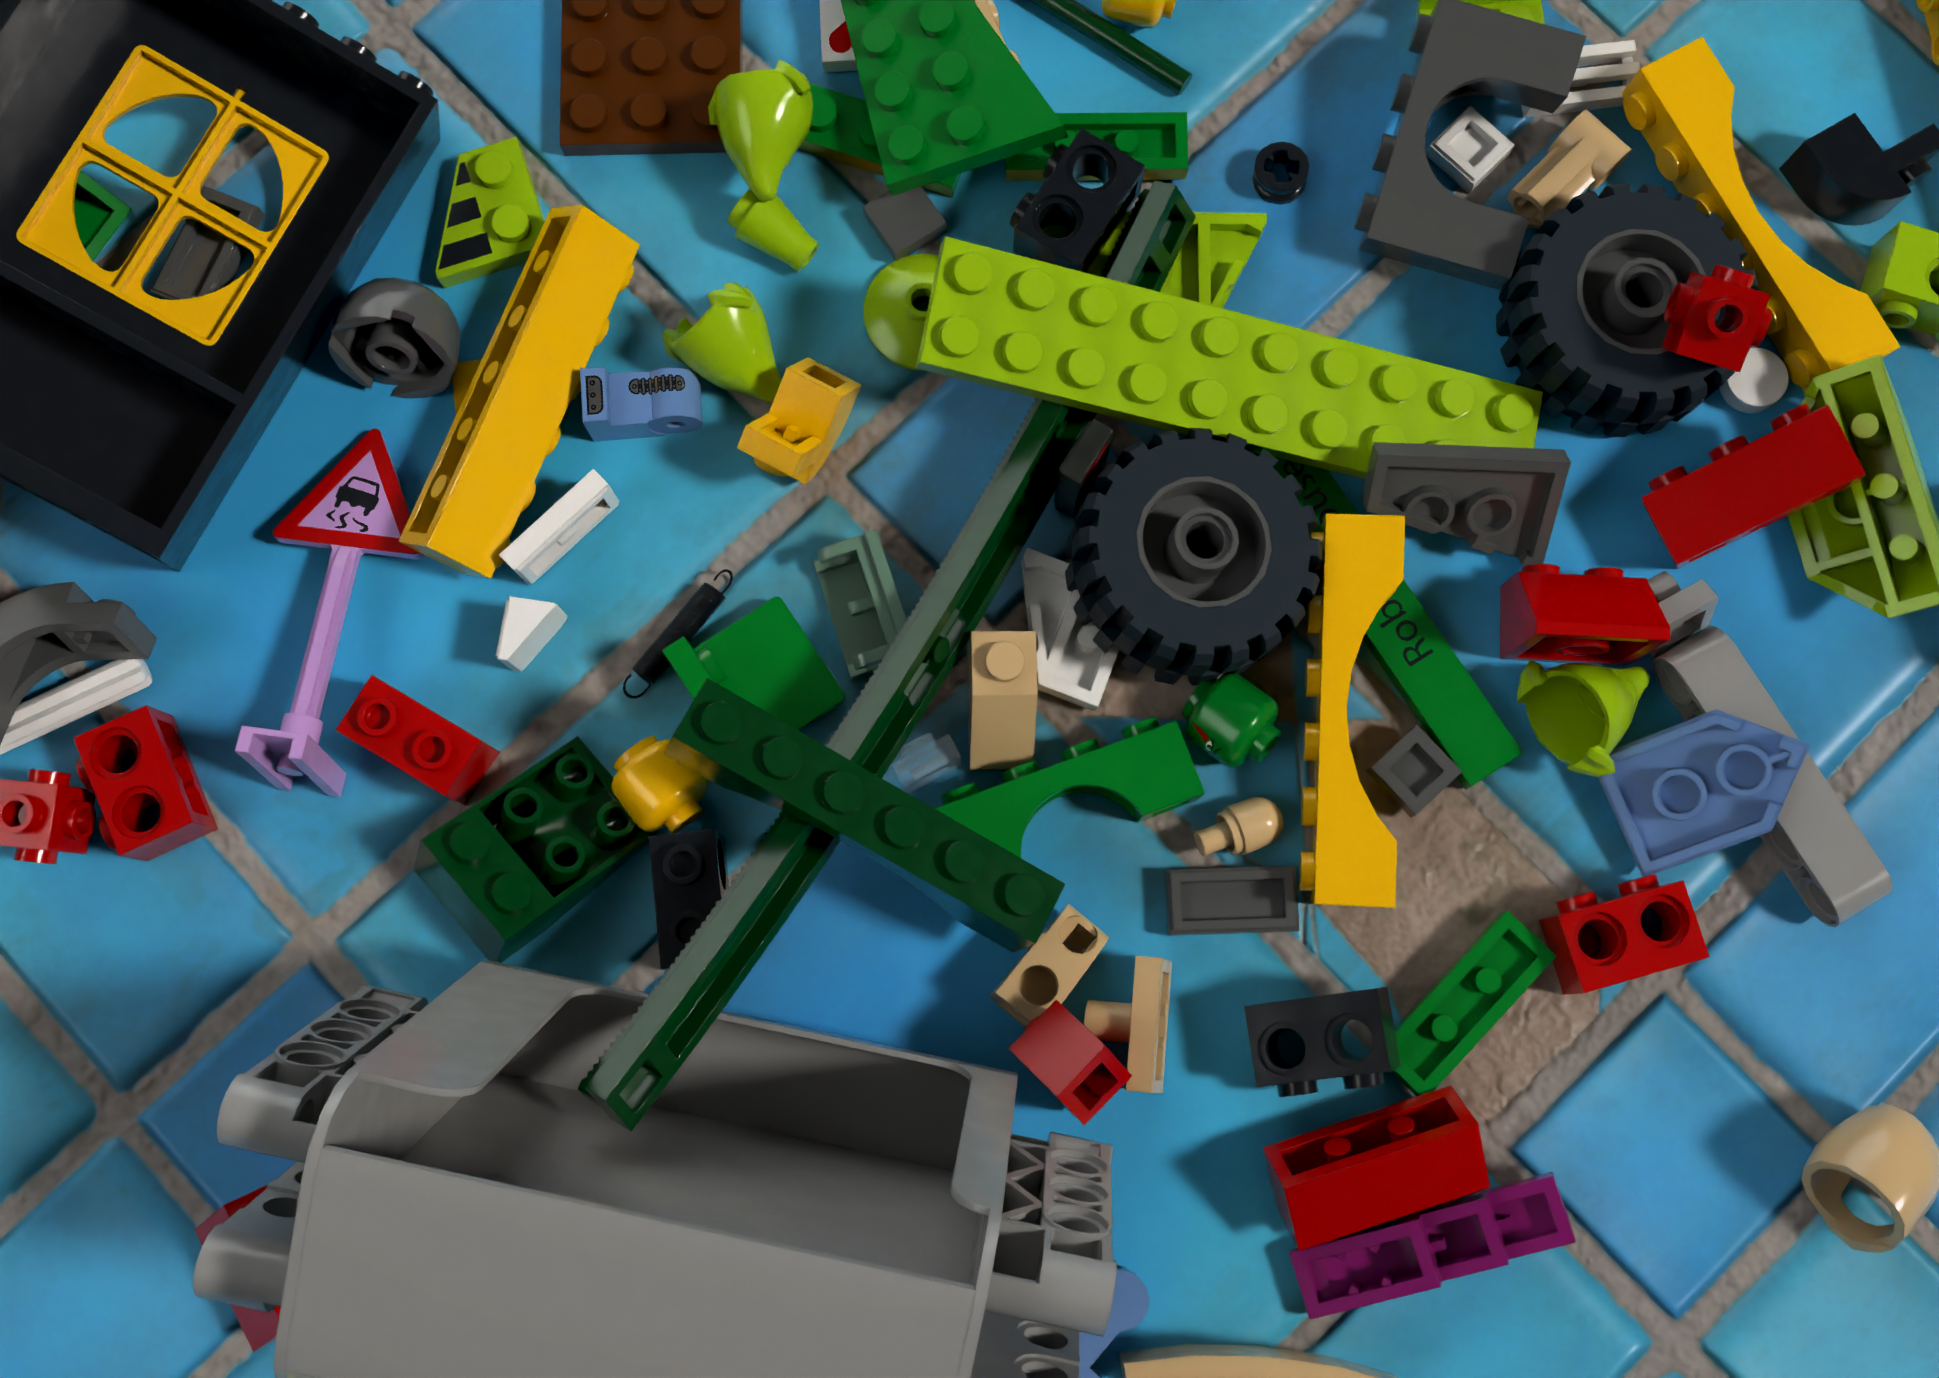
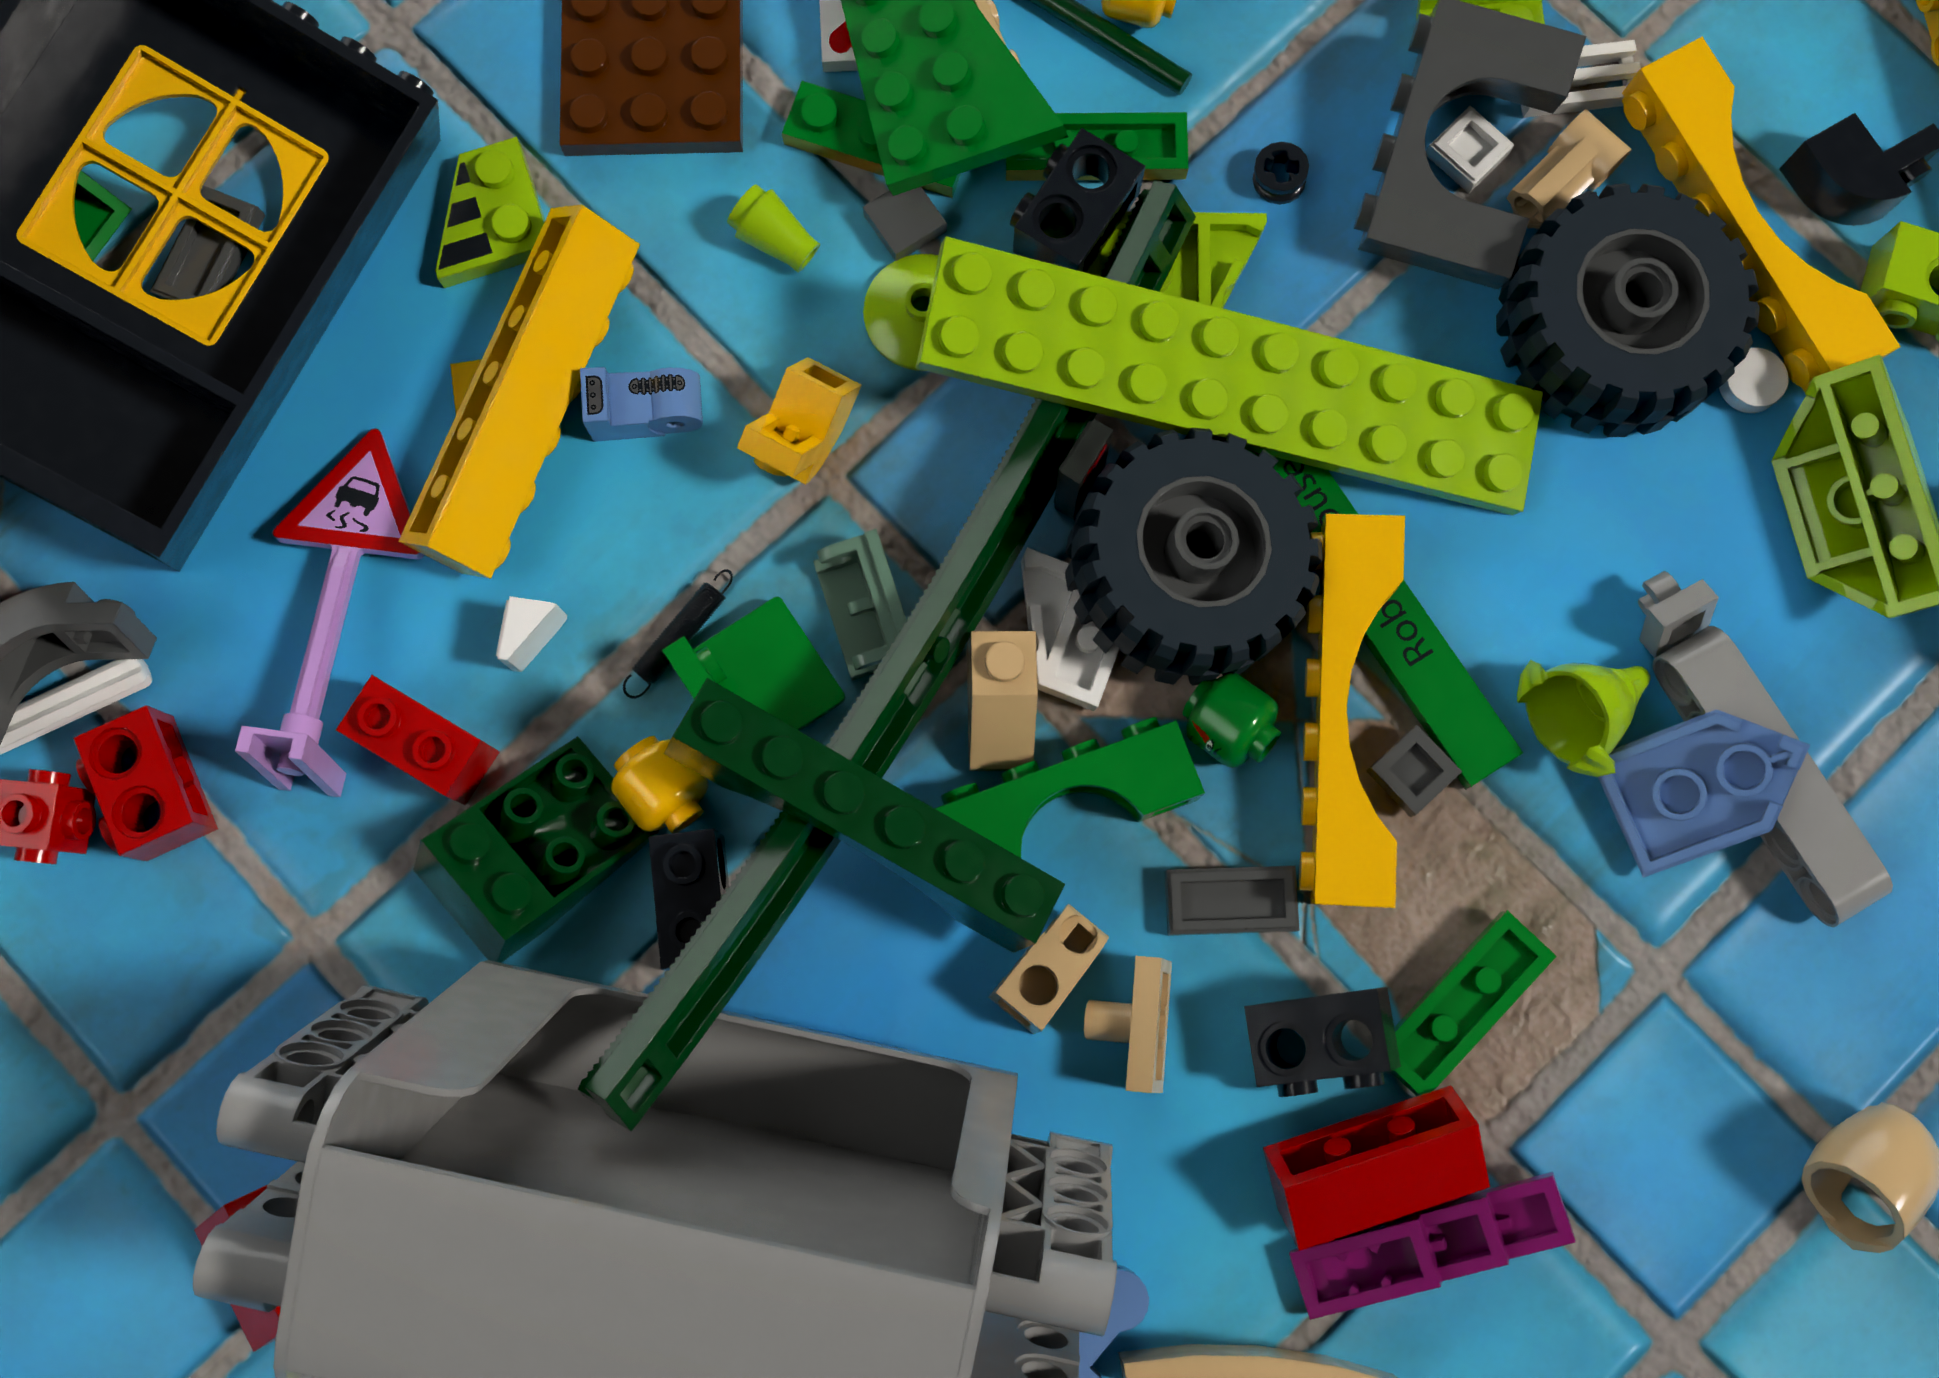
(396, 336): dark grey cylinder -> none
(560, 527): white tile -> none
(728, 344): lime hat -> none
(762, 122): lime hat -> none
(925, 761): clear plate -> none
(1070, 1061): red slope -> none
(1242, 828): tan cylinder -> none
(1478, 493): dark grey wing -> none
(1579, 617): red slope -> none
(1624, 947): red brick -> none
(1739, 326): red brick -> none
(1751, 484): red brick -> none

